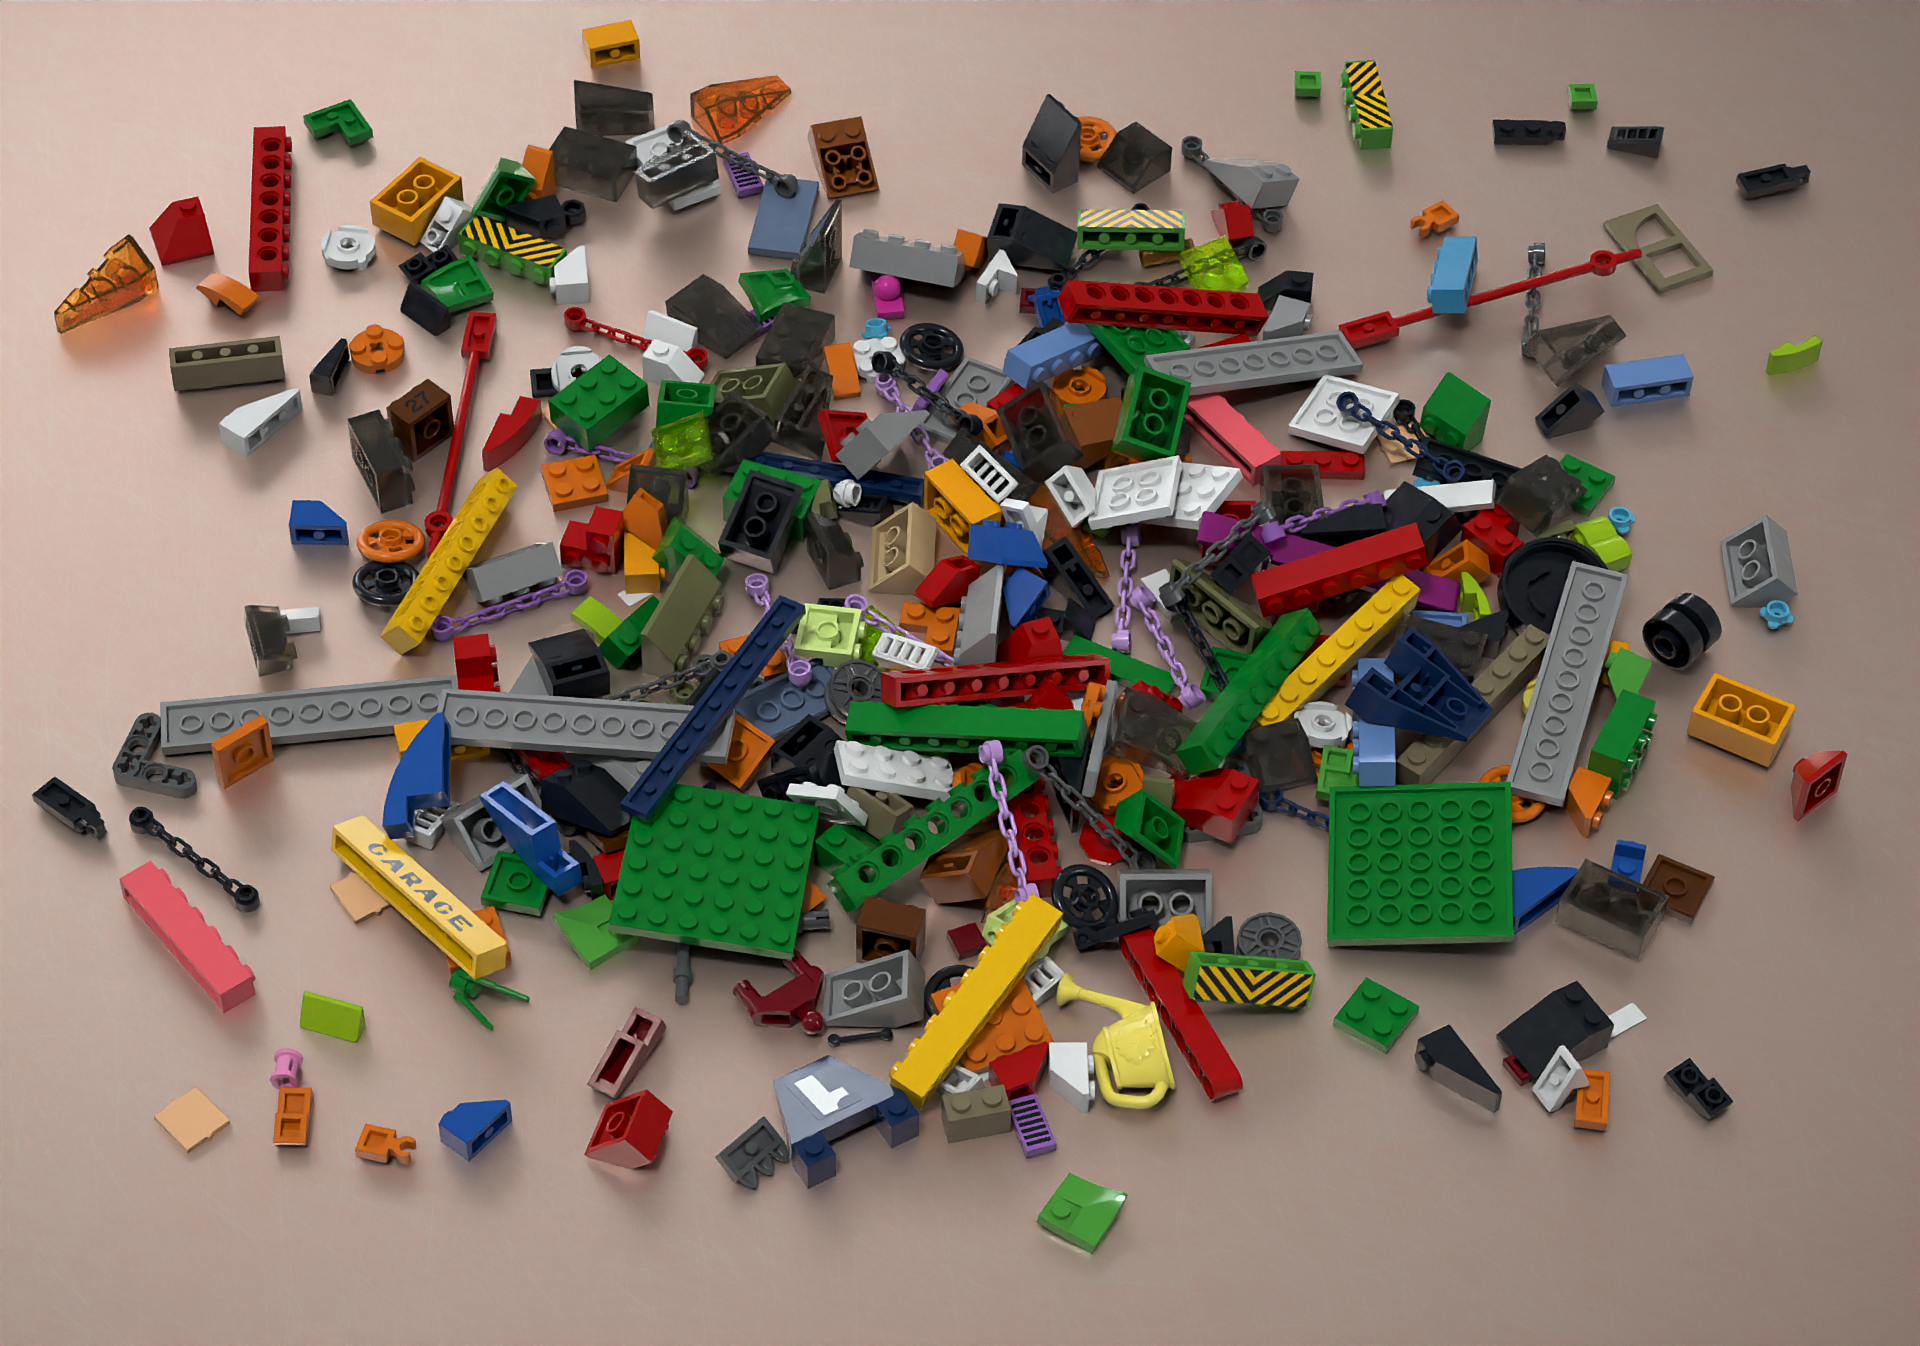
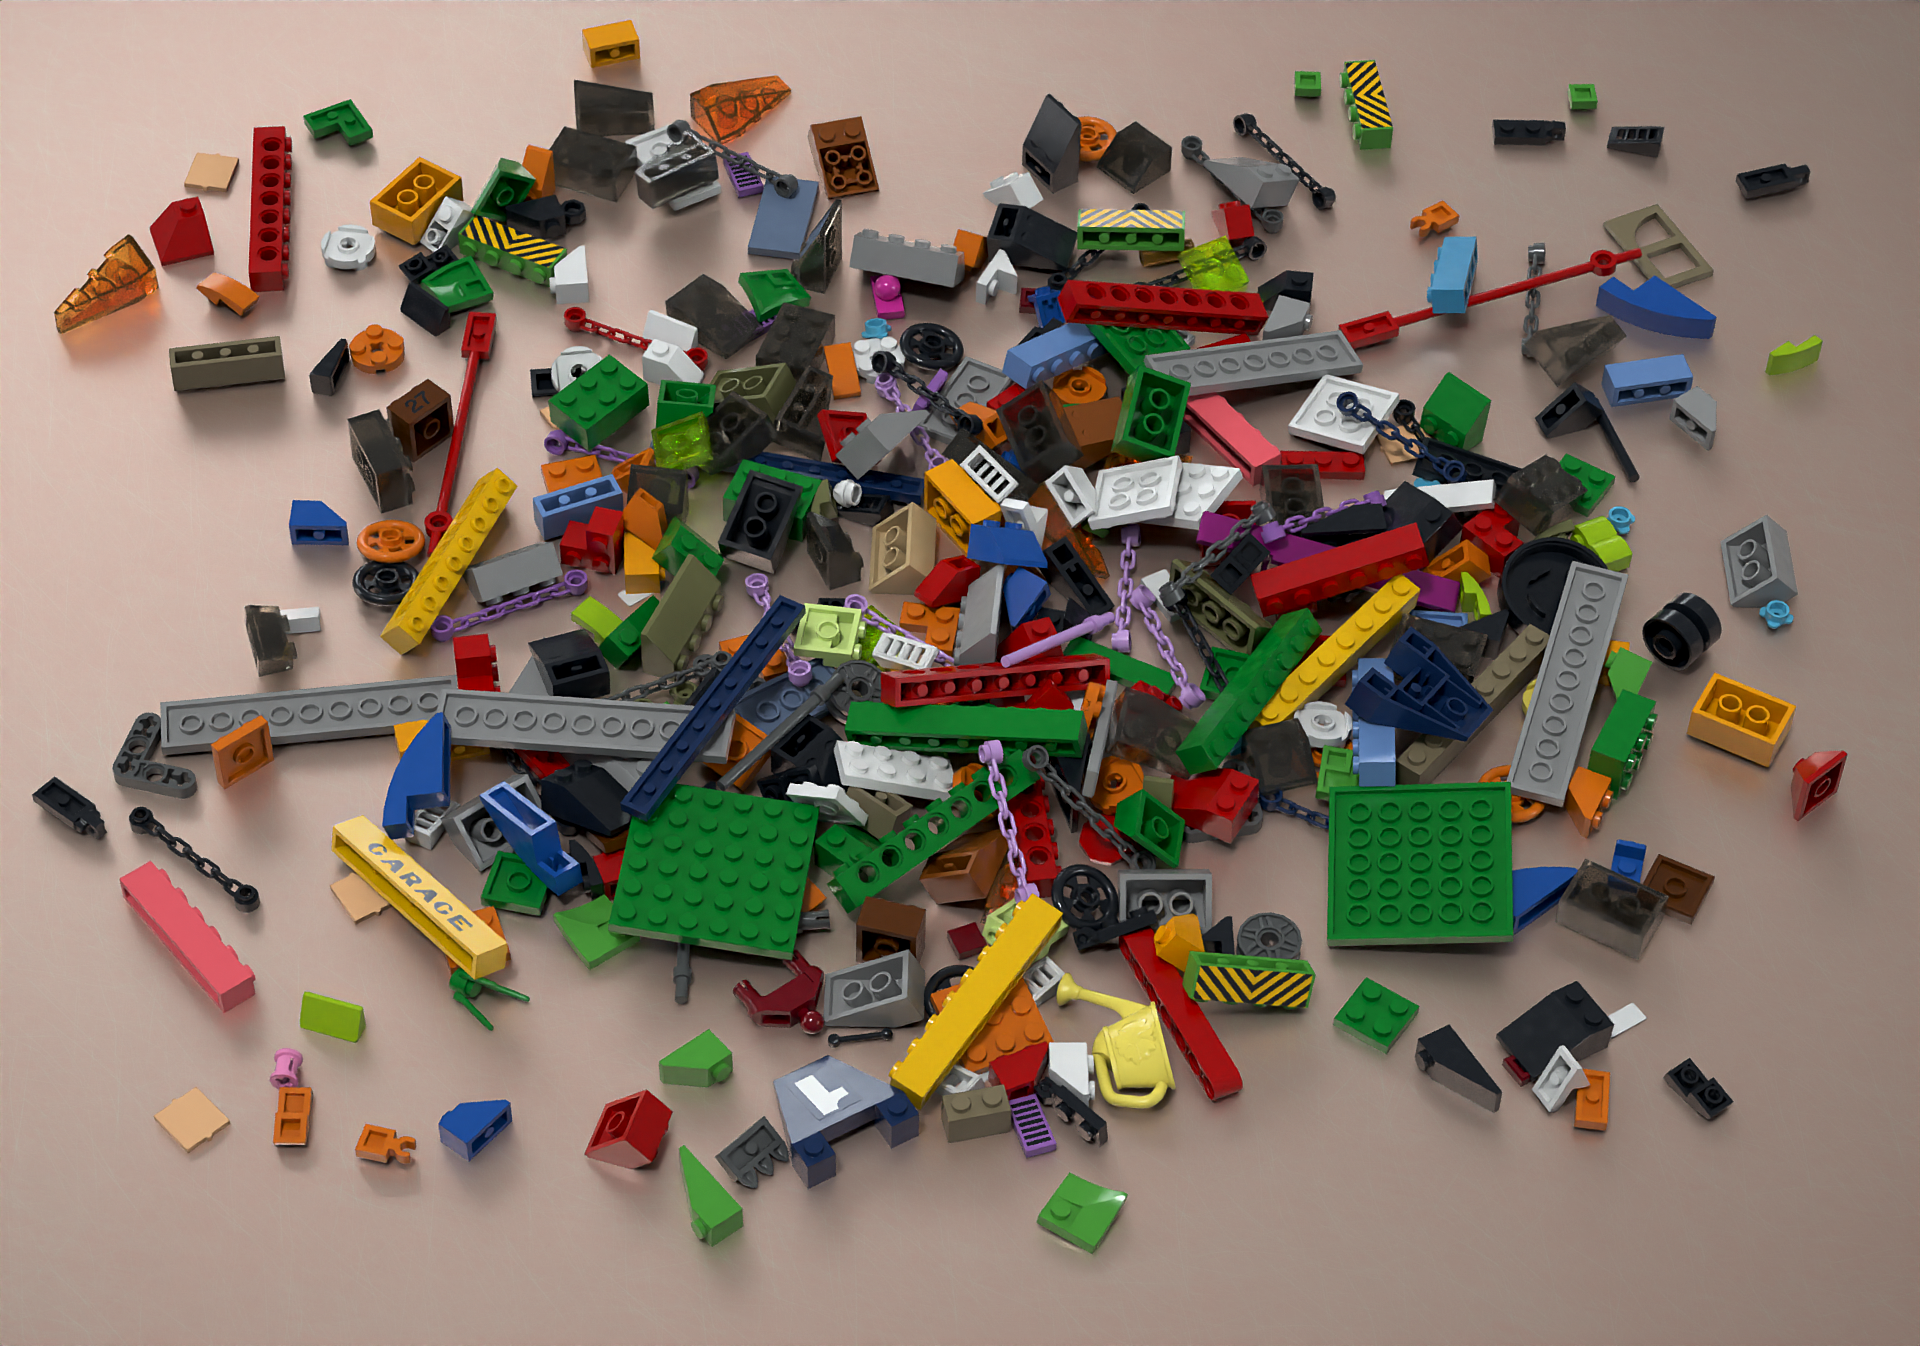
(211, 172): none -> light nougat piece
(258, 421): white slope -> none
(511, 432): red slope -> none
(576, 504): none -> medium blue brick
(627, 1053): dark red slope -> none
(697, 1062): none -> bright green slope
(710, 1205): none -> bright green slope
(818, 696): none -> dark grey bar
(1014, 190): none -> white slope
(1072, 1109): none -> black hinge
(1090, 625): none -> lavender bar
(1322, 197): none -> black piece
(1618, 447): none -> black bar
(1656, 308): none -> blue slope
(1696, 416): none -> light grey slope

